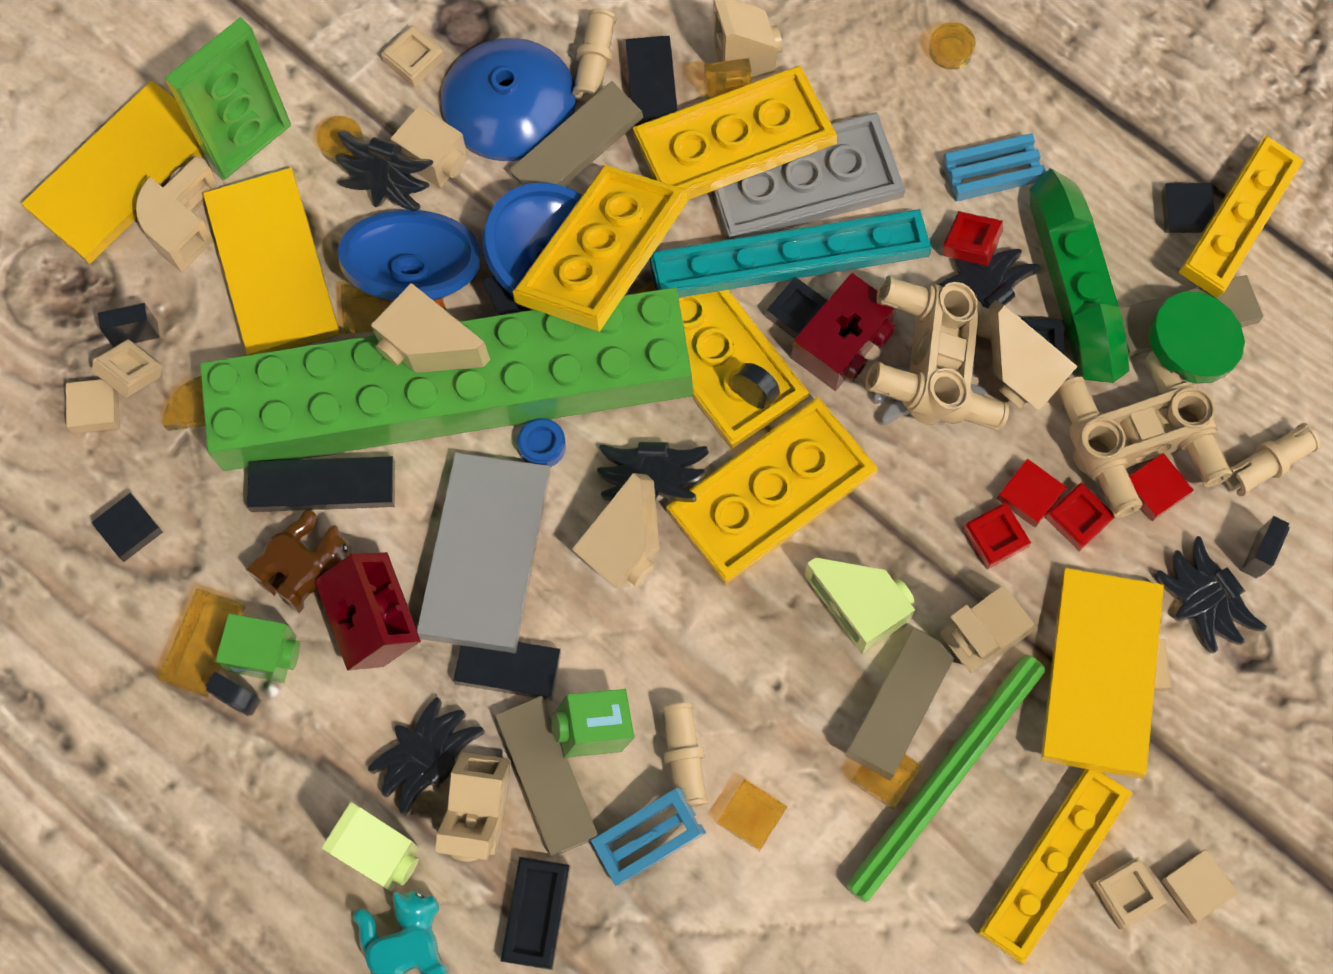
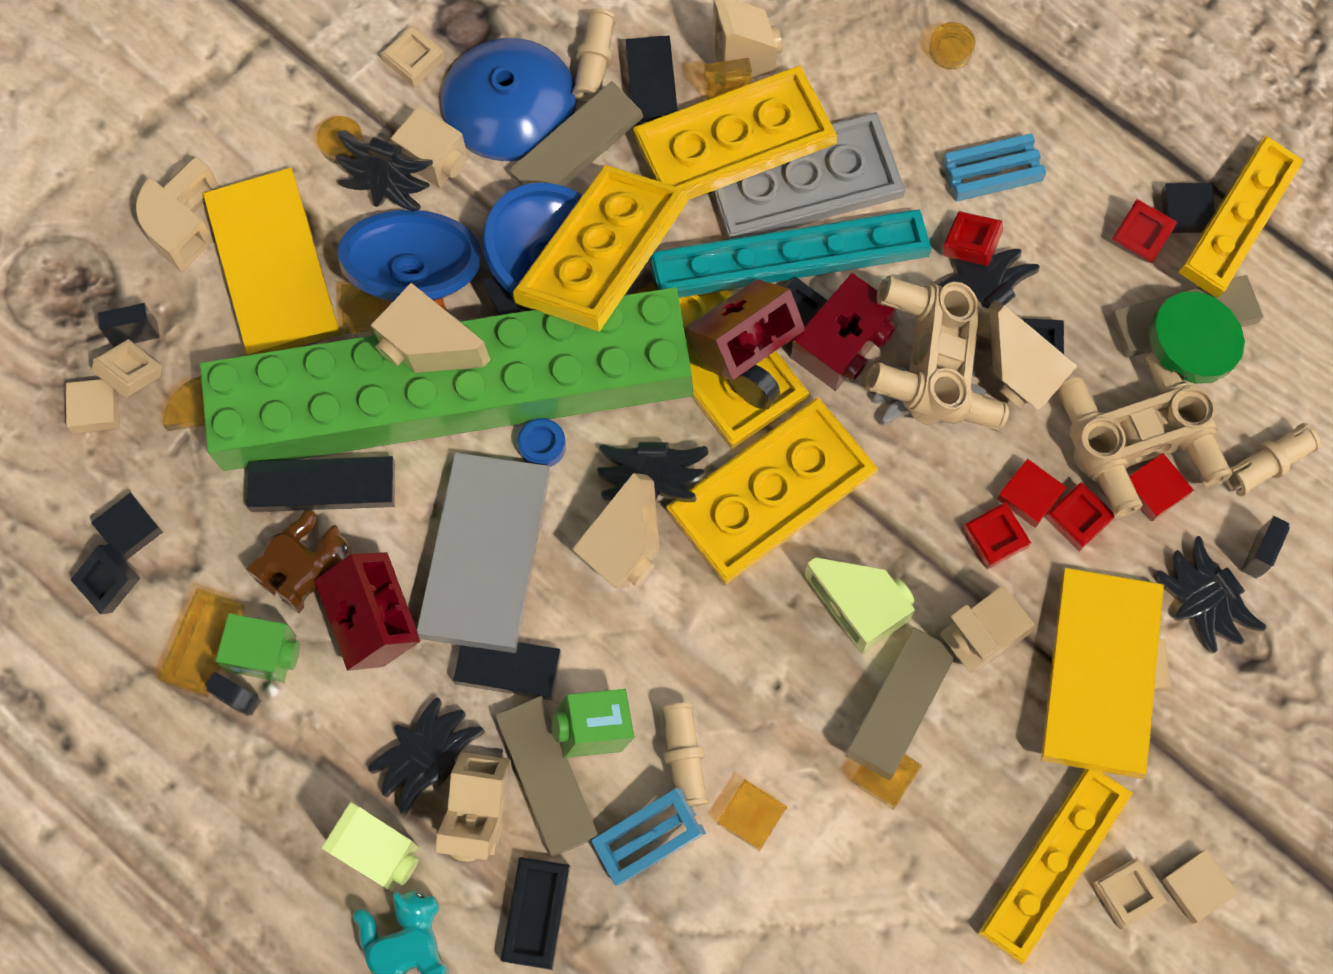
(98, 187): yellow tile -> none
(105, 579): none -> black tile
(229, 99): bright green tile -> none
(745, 329): none -> brick
(945, 778): bright green axle -> none
(1079, 278): green brick -> none
(1144, 230): none -> red tile

